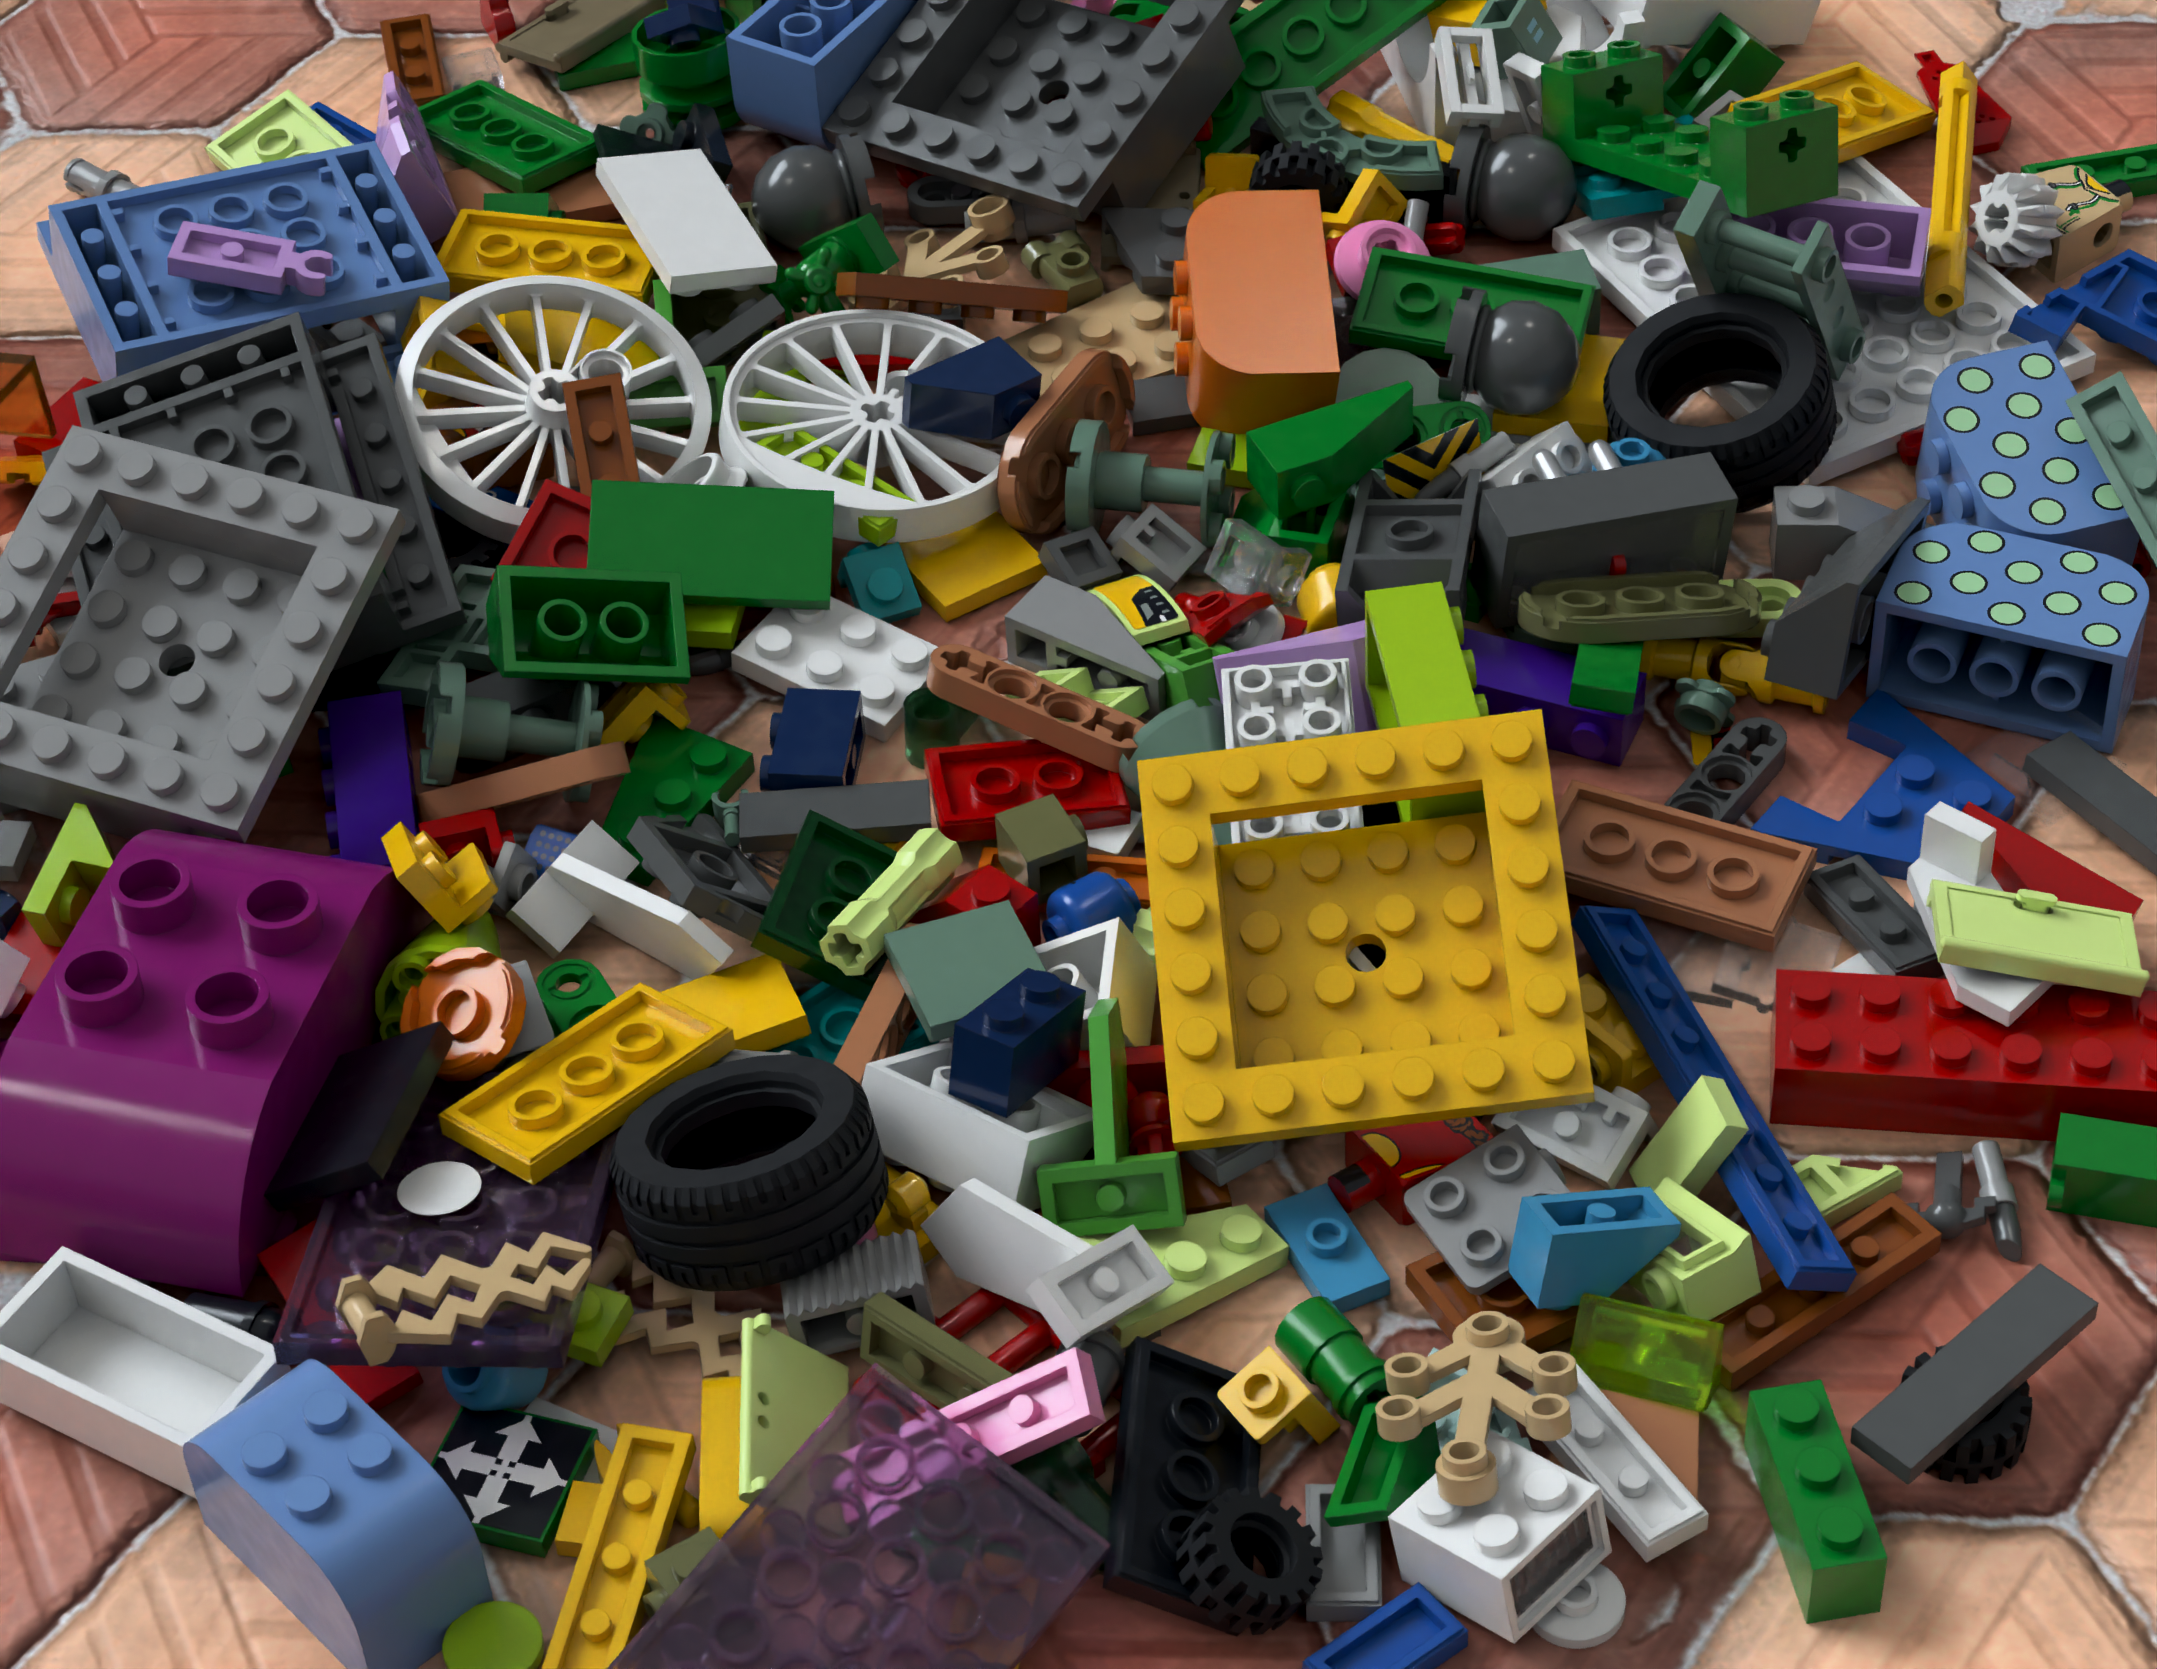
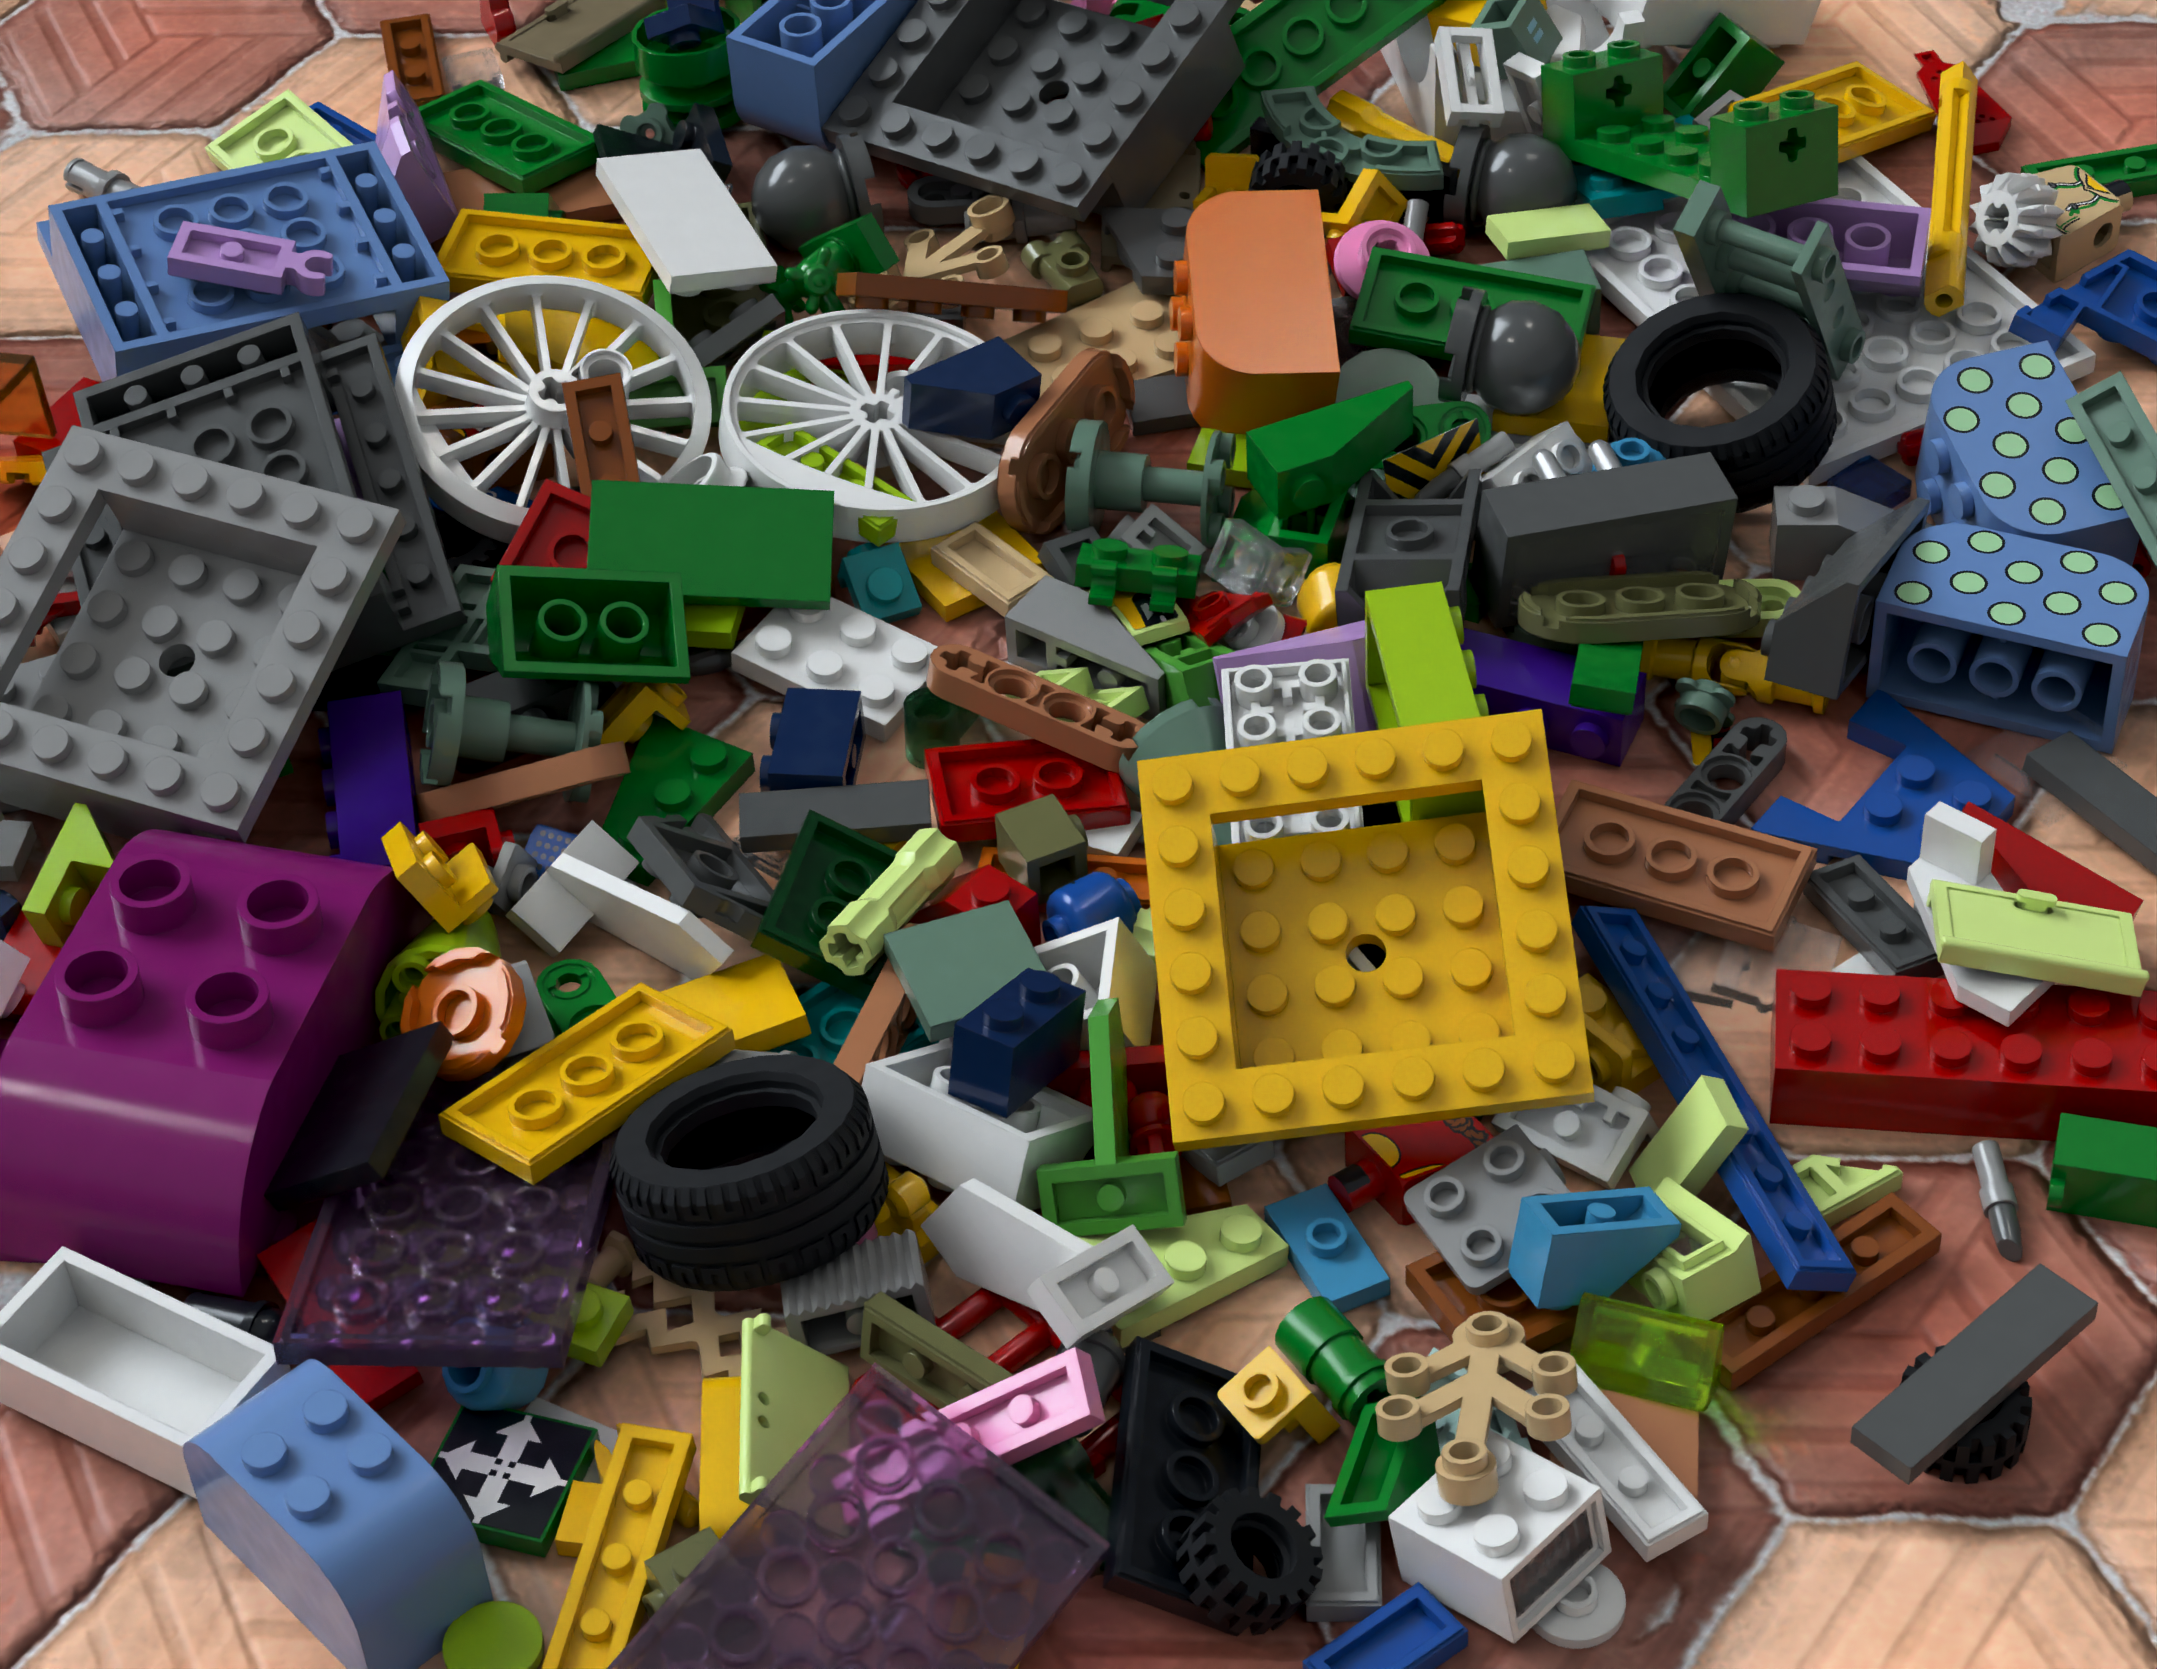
(439, 1188): white sticker -> none
(494, 1284): tan piece -> none
(727, 817): sand green hand -> none
(987, 567): none -> tan tile
(1113, 567): none -> green plate
(1547, 231): none -> yellowish green tile
(1815, 1502): green brick -> none
(1873, 481): none -> clear blue tile
(1947, 1211): dark grey piece -> none

